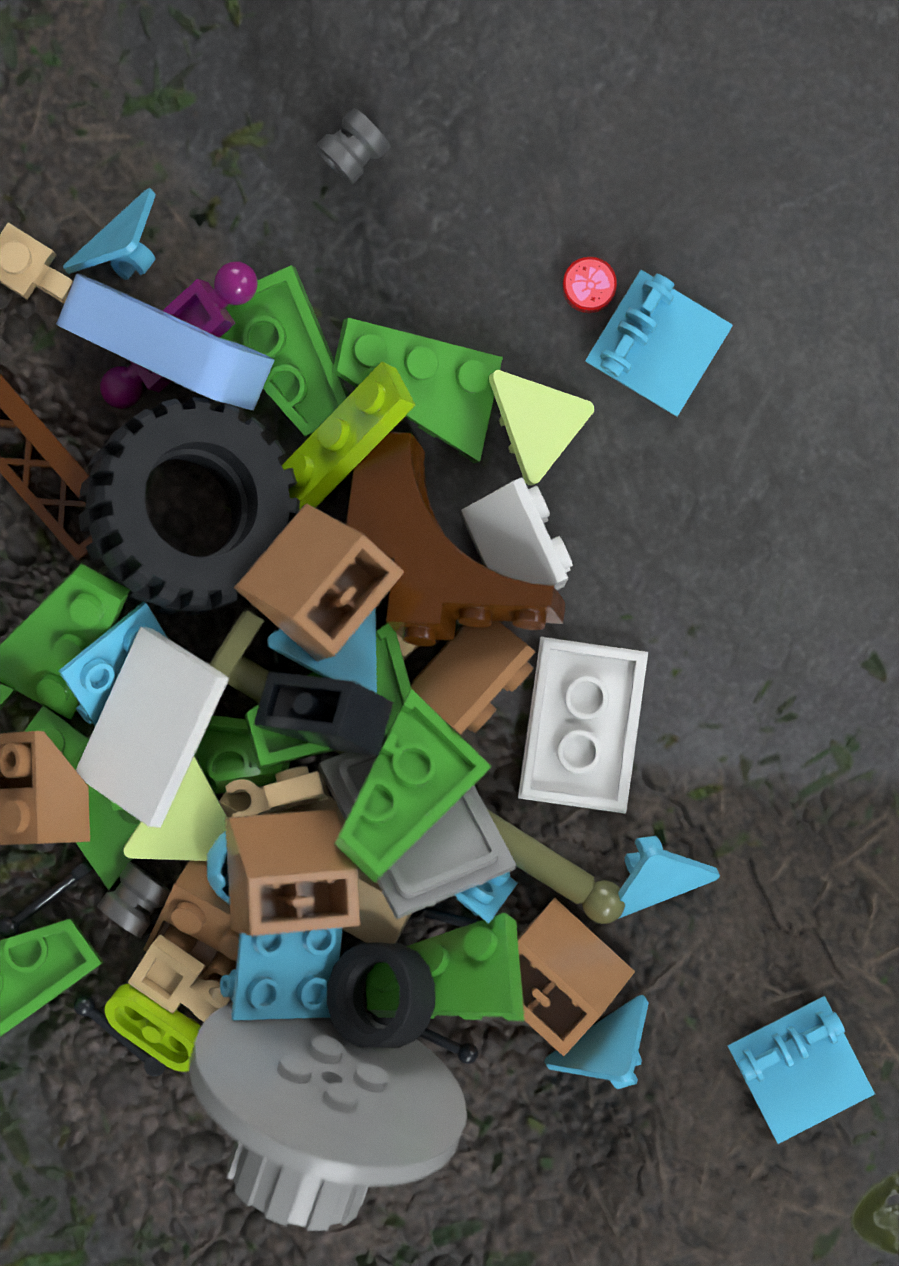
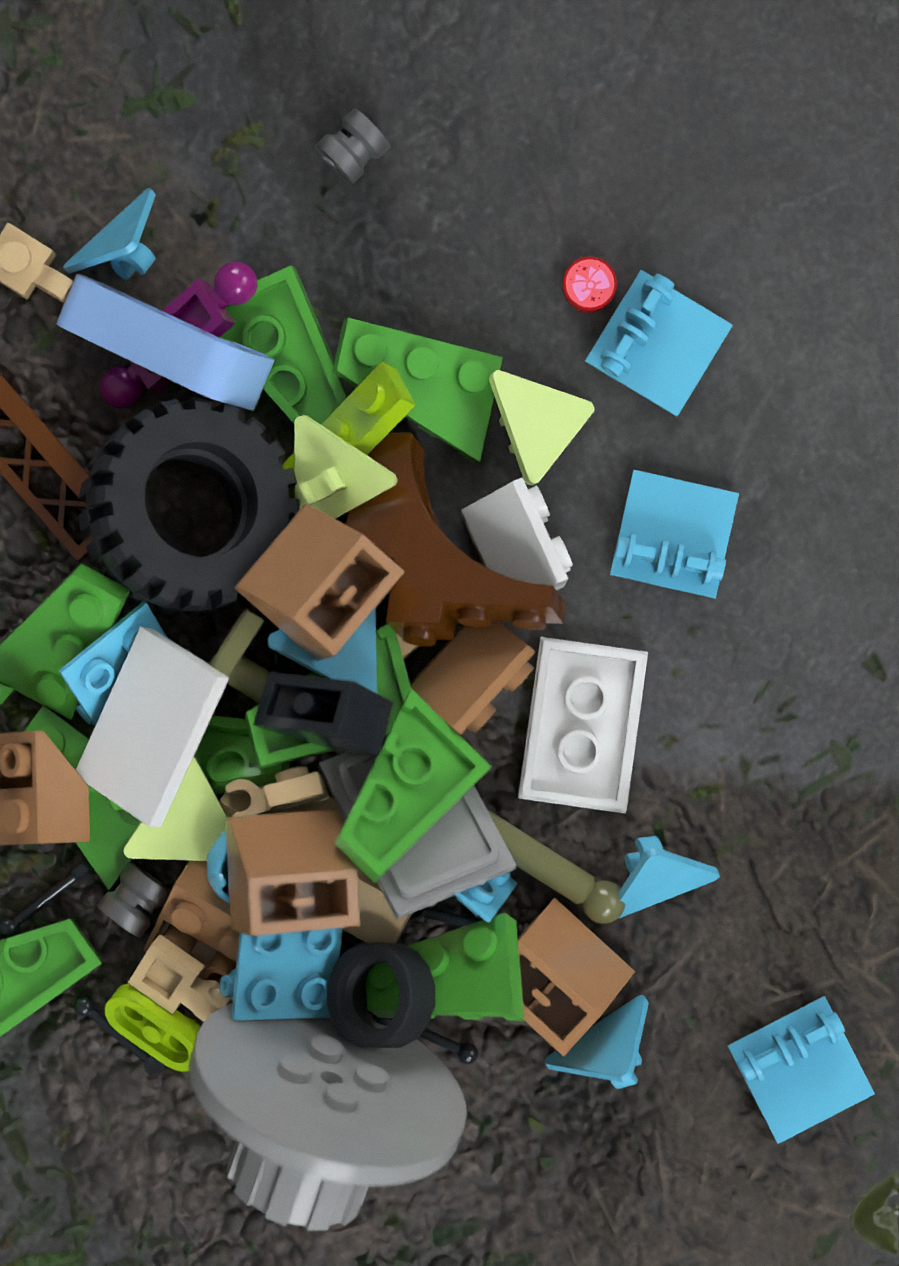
(333, 472): none -> yellowish green piece
(674, 534): none -> medium azure hinge

